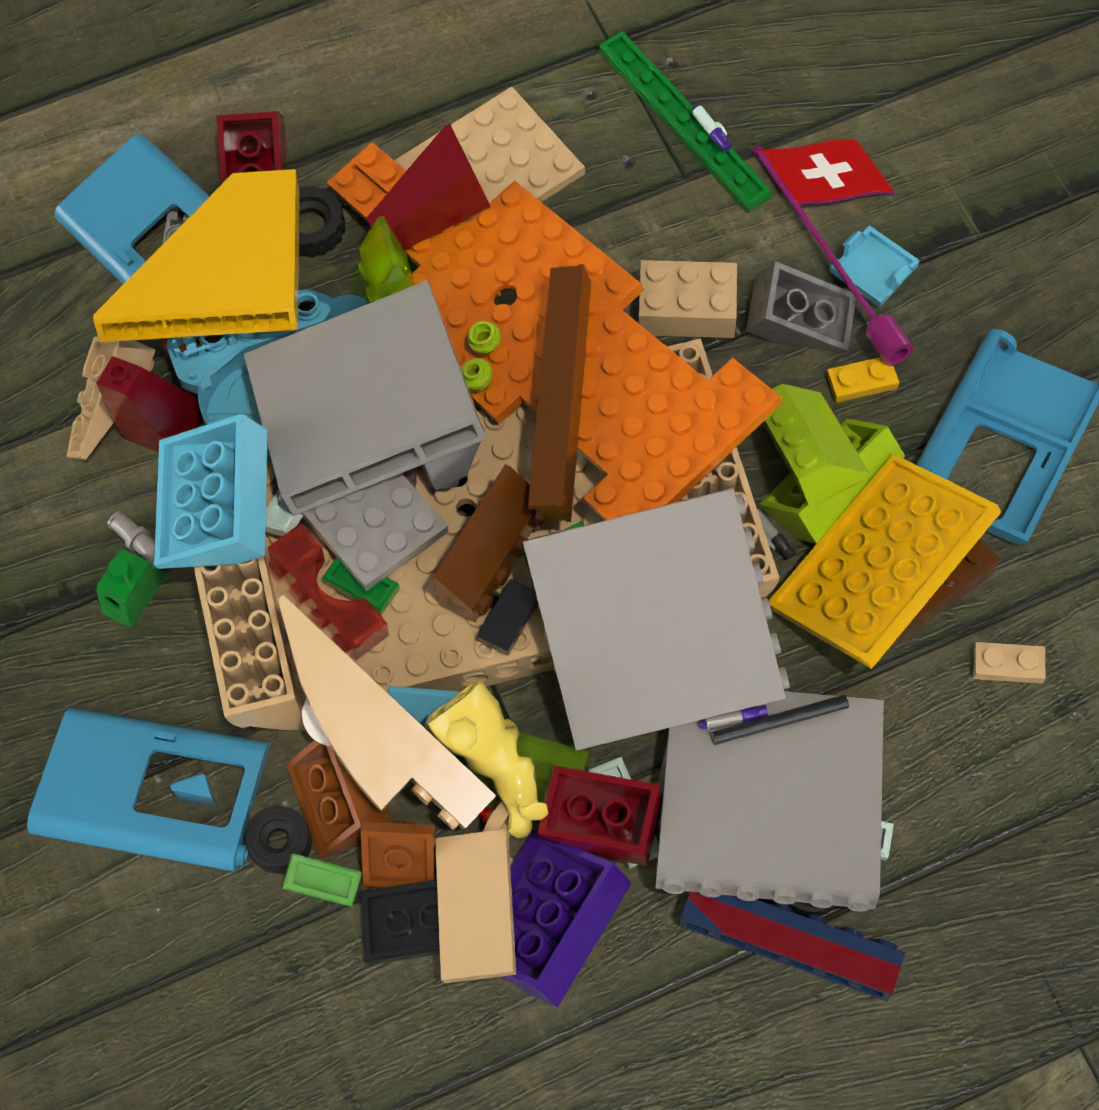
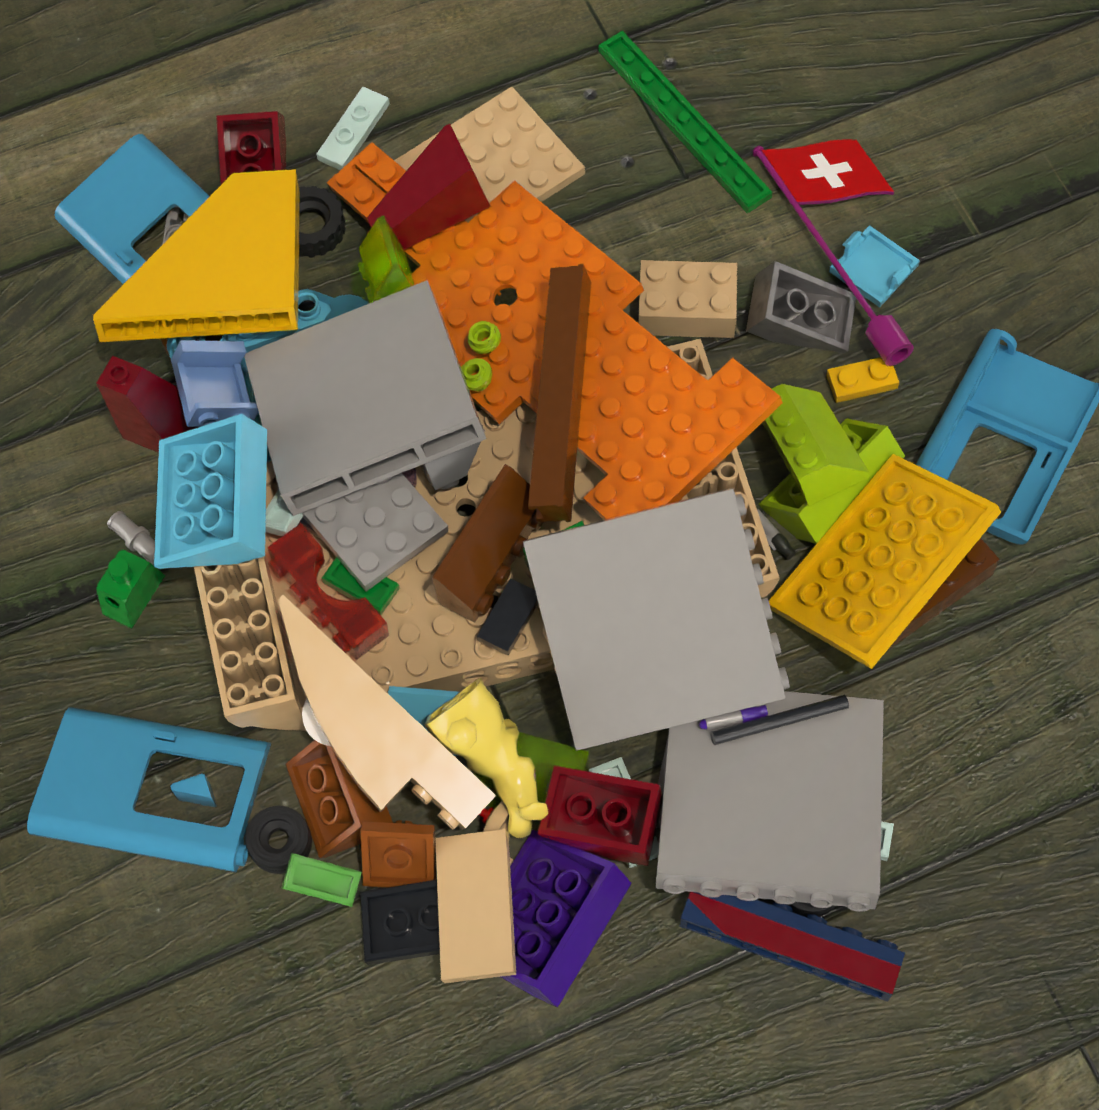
(95, 416): tan wedge -> none
(211, 381): none -> medium blue panel
(353, 128): none -> light aqua plate
(714, 129): piece -> none
(1009, 662): tan plate -> none

